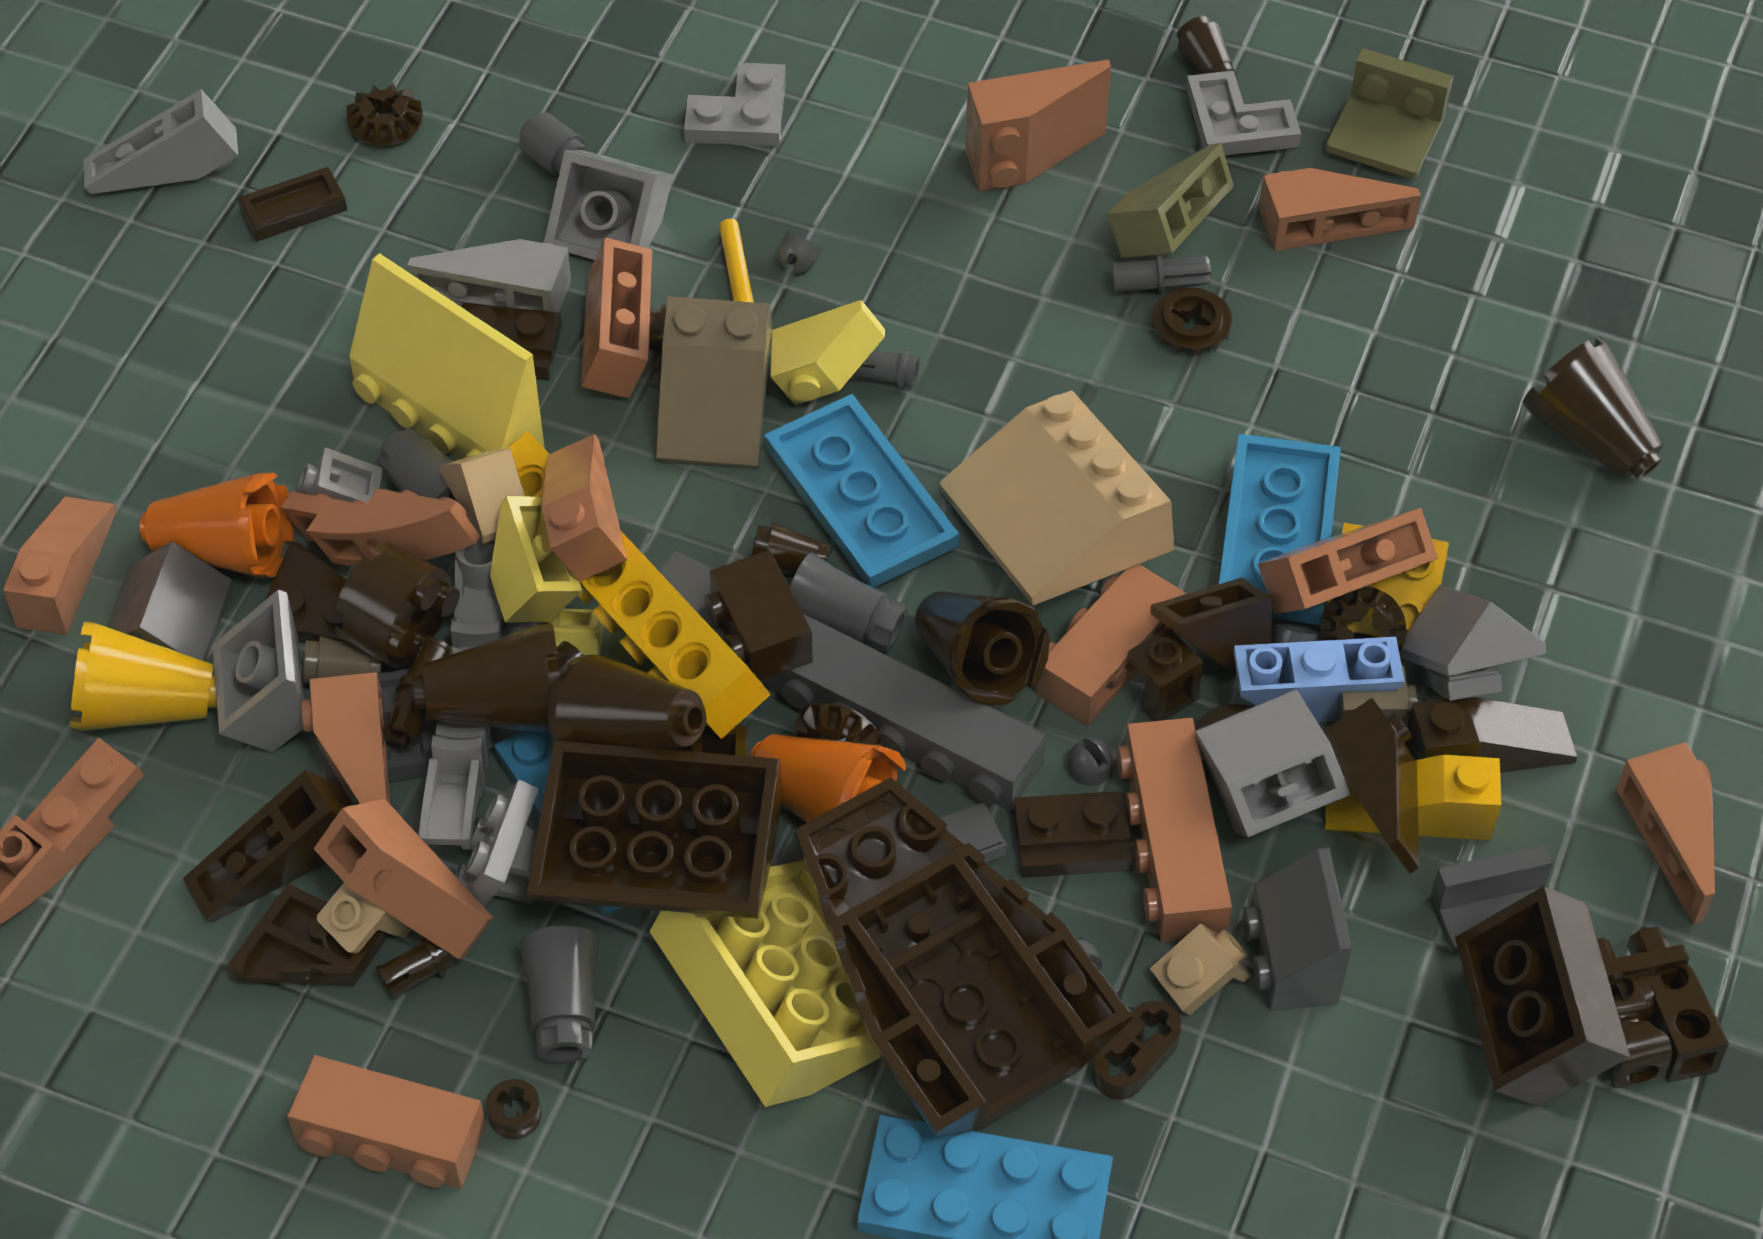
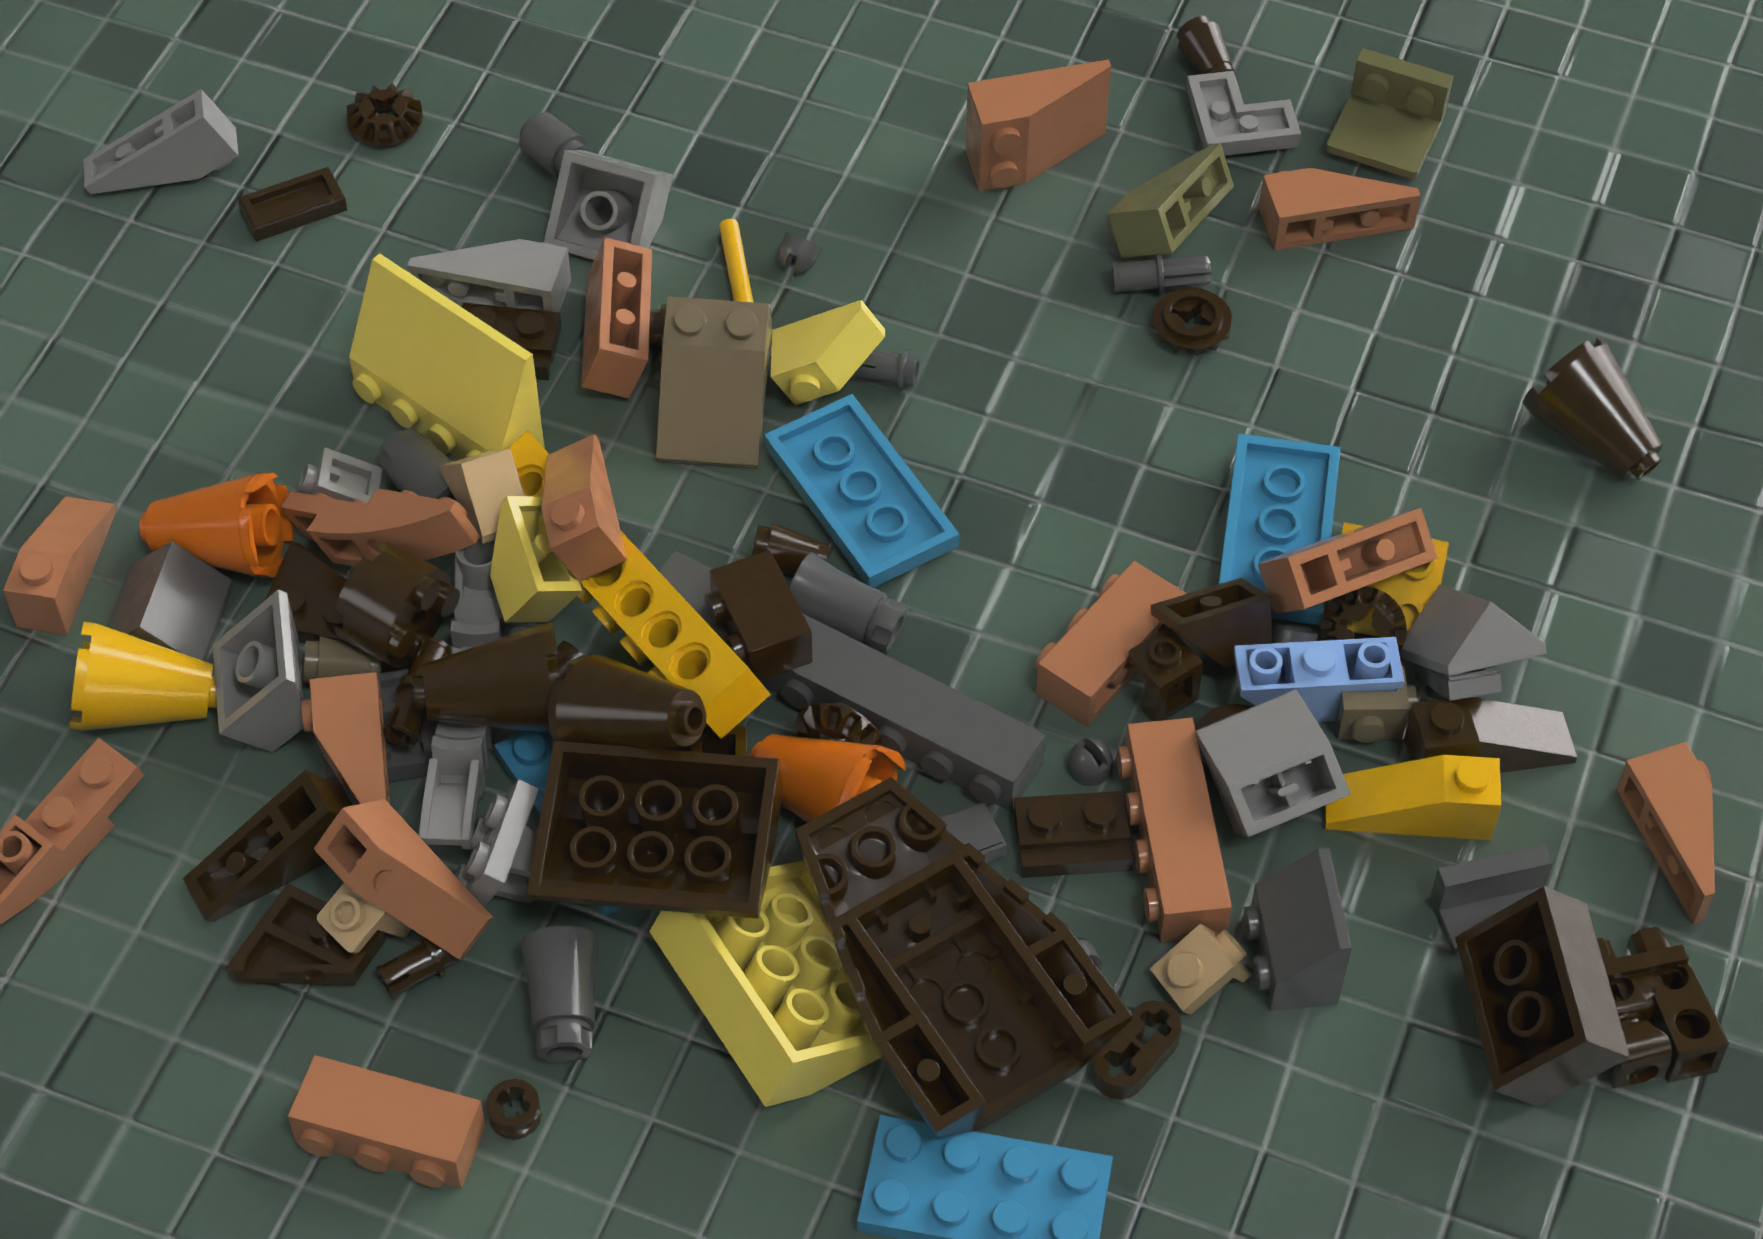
(580, 629): light yellow slope -> none
(747, 118): light grey plate -> none
(984, 643): dark brown cone -> none
(1059, 500): tan slope -> none
(1381, 774): dark brown slope -> none

